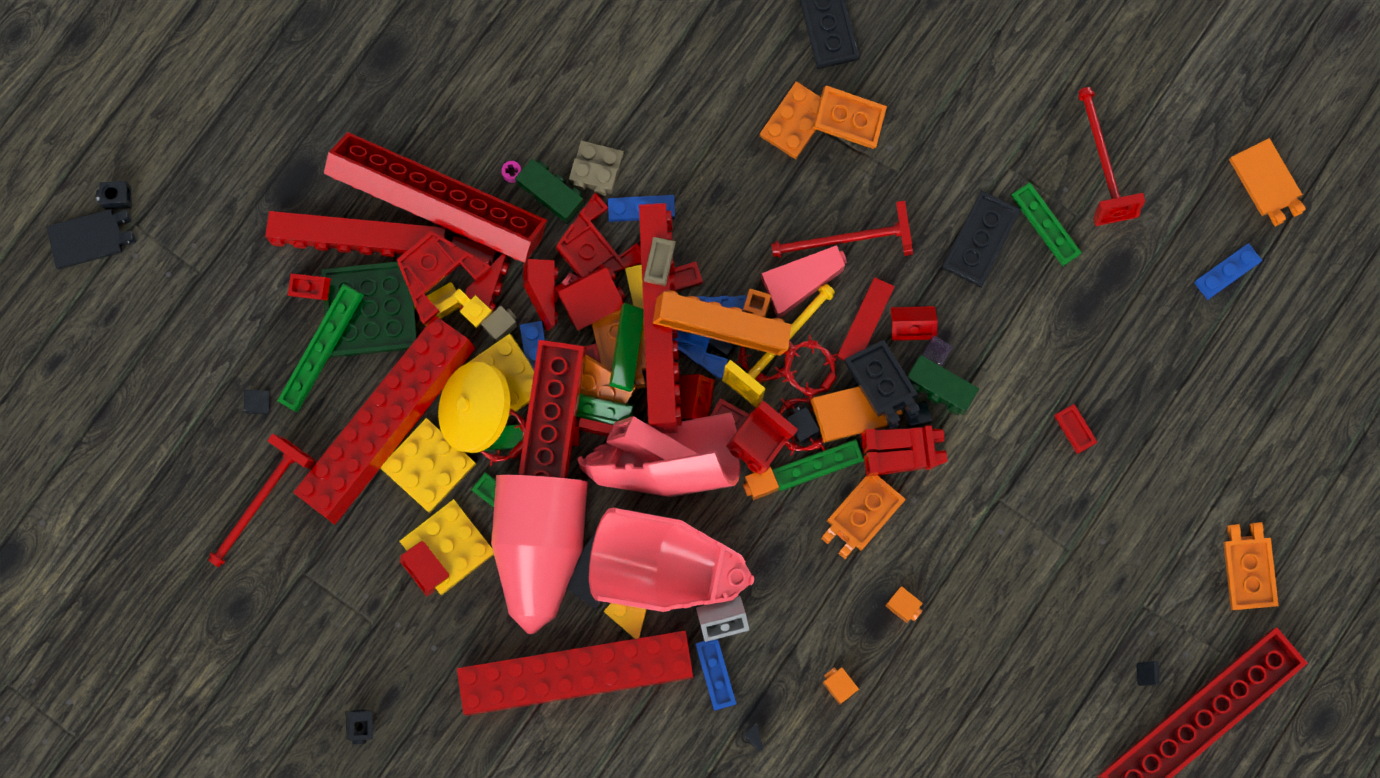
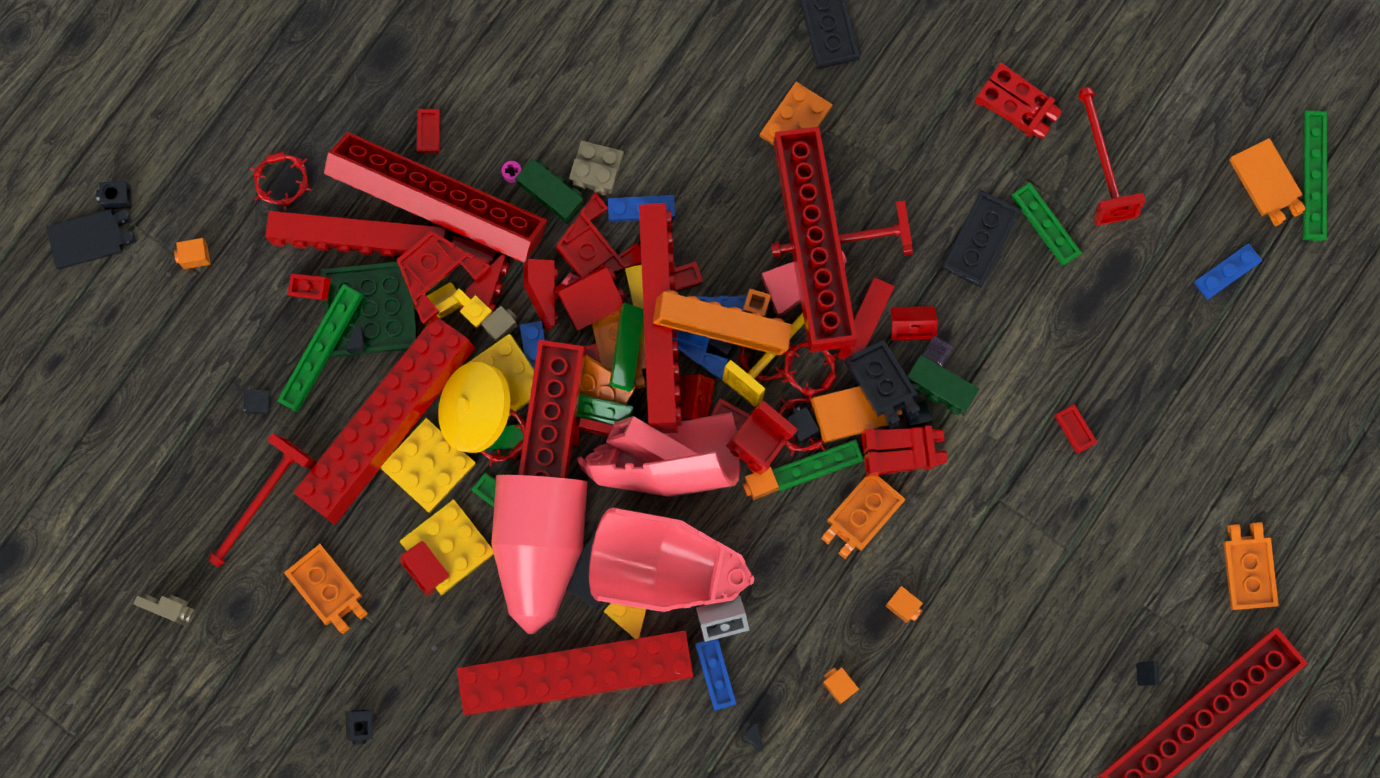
(171, 608): none -> dark tan plate
(192, 253): none -> orange brick
(272, 158): none -> red piece
(326, 588): none -> orange tile
(357, 341): none -> black slope
(428, 131): none -> red tile
(659, 261): dark tan tile -> none
(814, 239): none -> red brick
(849, 117): orange plate -> none
(1018, 102): none -> red hips
(1315, 175): none -> green tile

